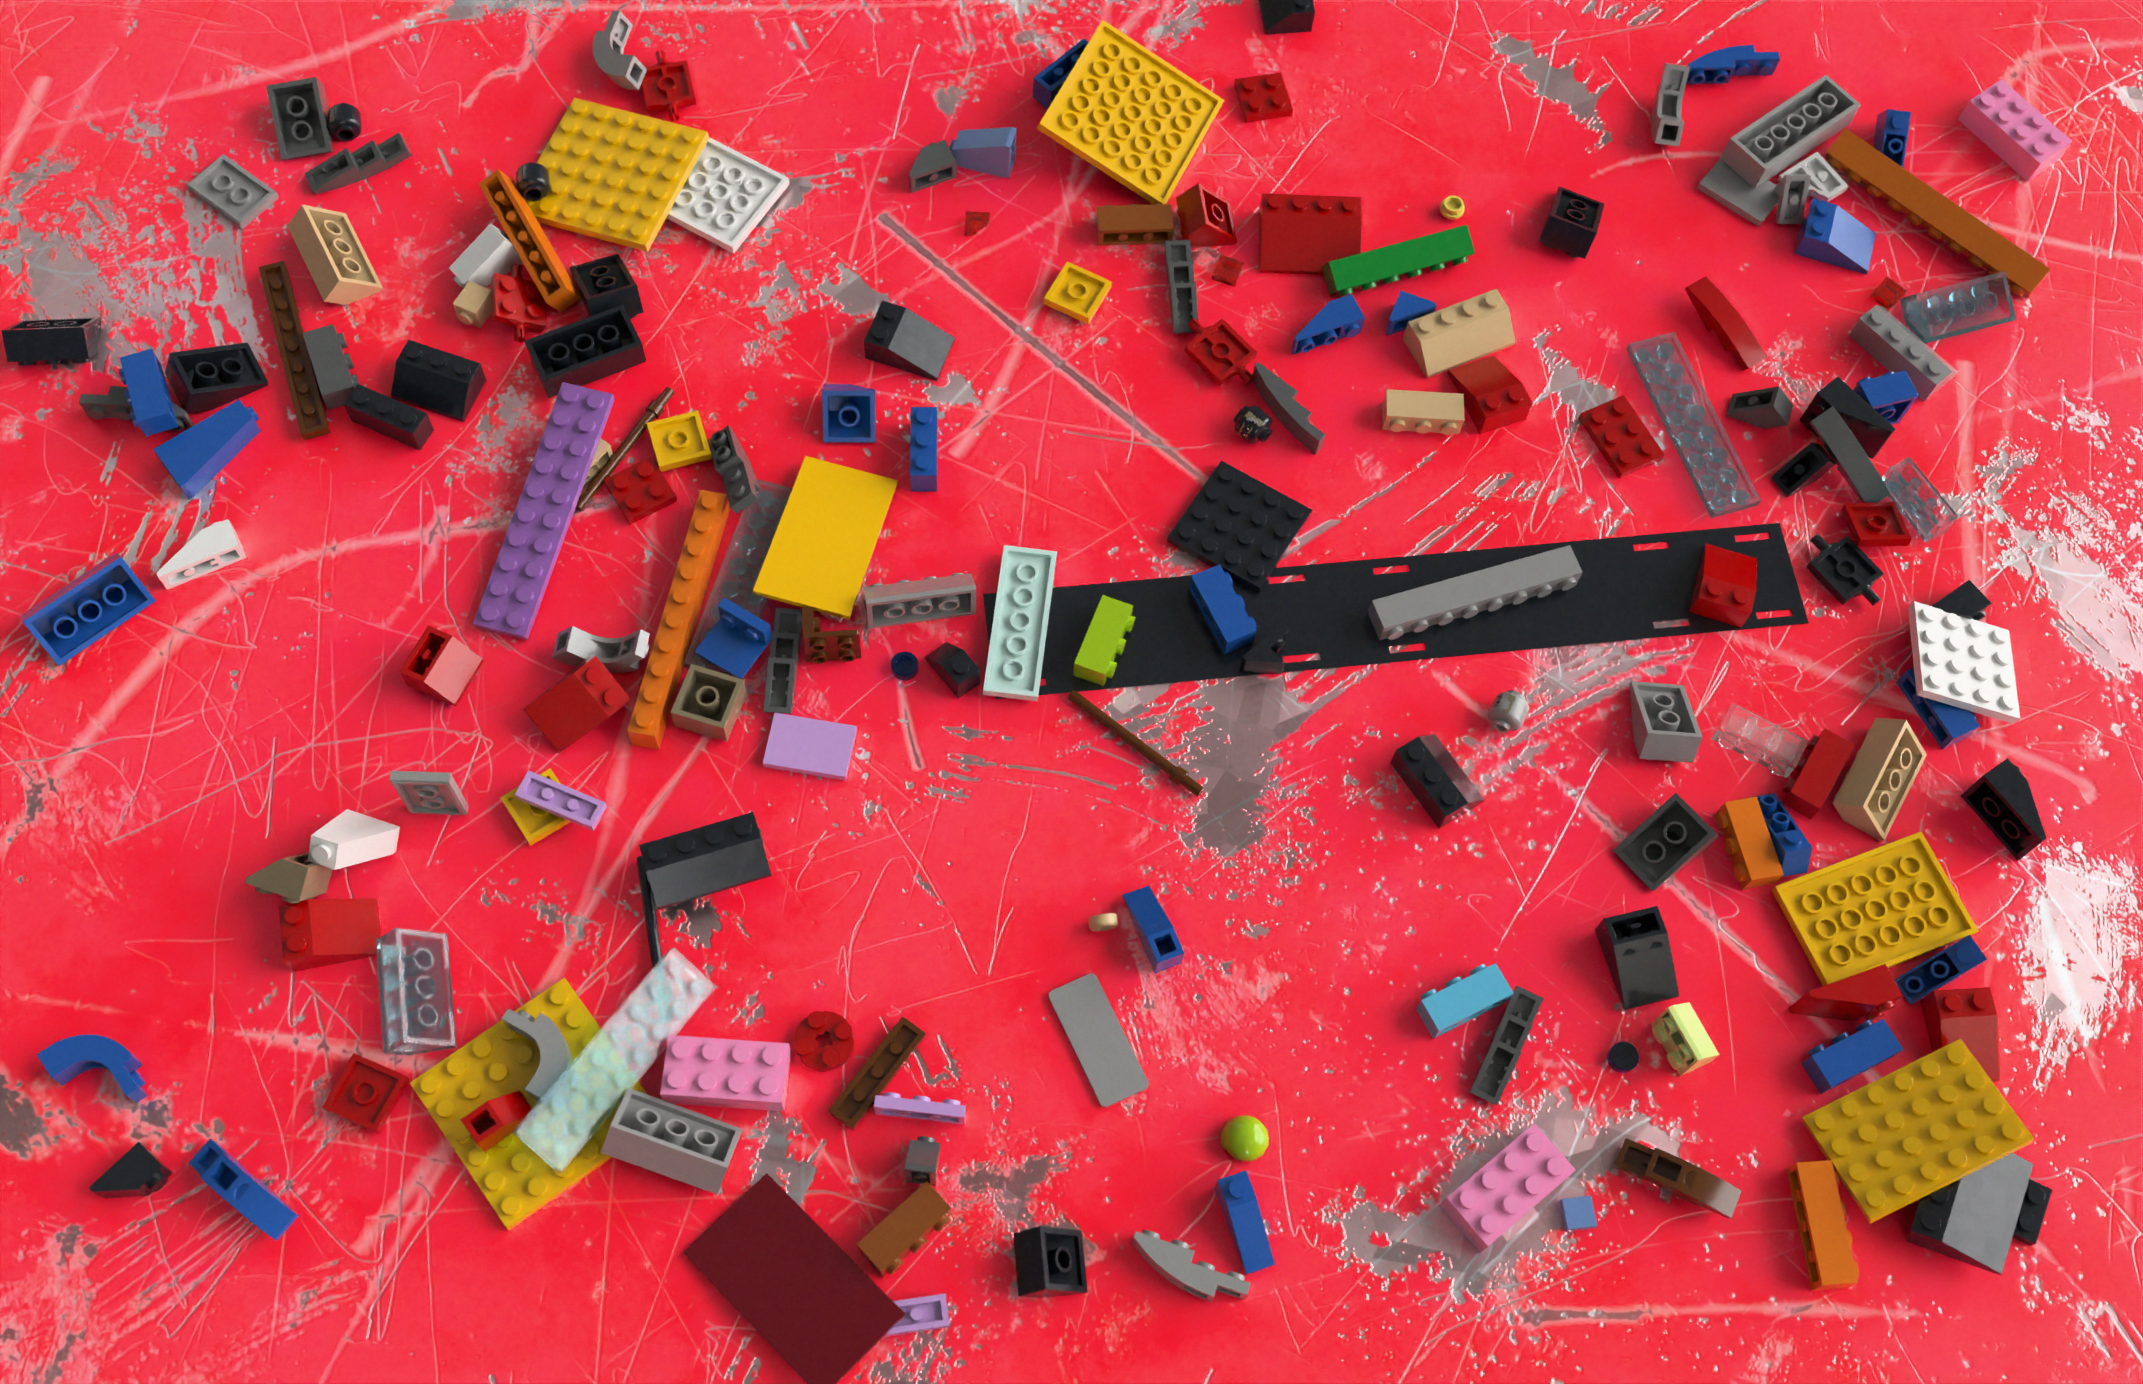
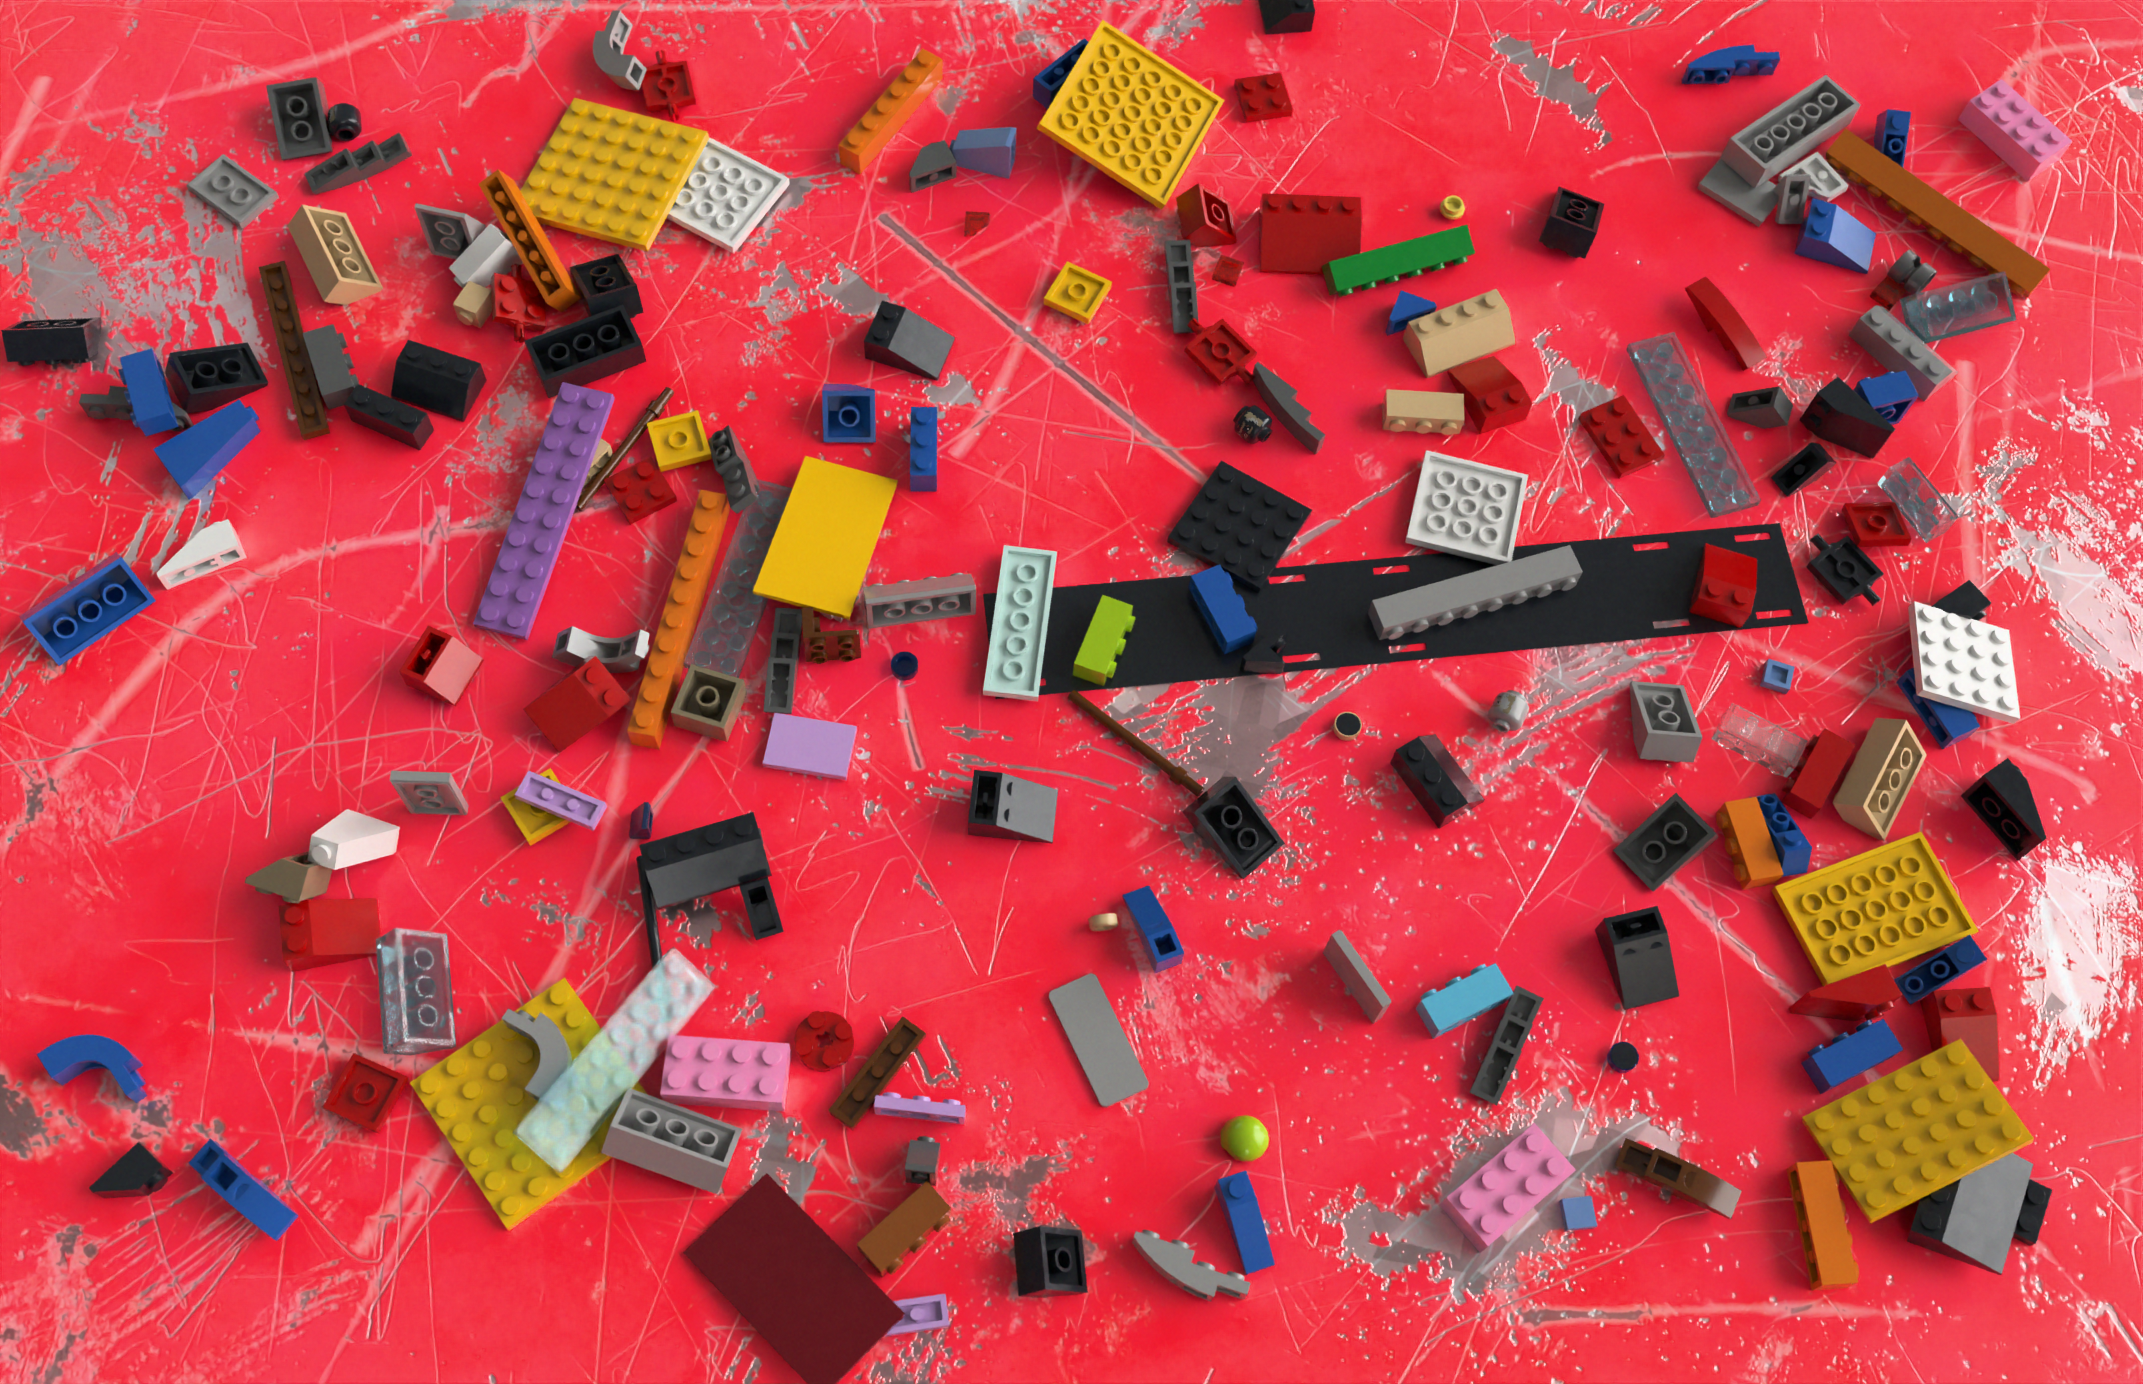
(447, 231): none -> light grey slope
(496, 1119): red slope -> none
(533, 181): black head -> none
(641, 822): none -> slope
(735, 640): blue bracket -> none
(761, 908): none -> black slope
(891, 111): none -> orange brick
(954, 668): black slope -> none
(1011, 808): none -> slope
(1134, 224): dark orange brick -> none
(1233, 826): none -> black slope
(1335, 321): blue slope -> none
(1347, 726): none -> black tile
(1356, 976): none -> tile
(1467, 508): none -> white plate
(1666, 113): light grey arch -> none
(1684, 1038): slope -> none
(1777, 676): none -> medium blue tile
(1849, 457): dark grey slope -> none
(1912, 272): none -> flat silver wheel

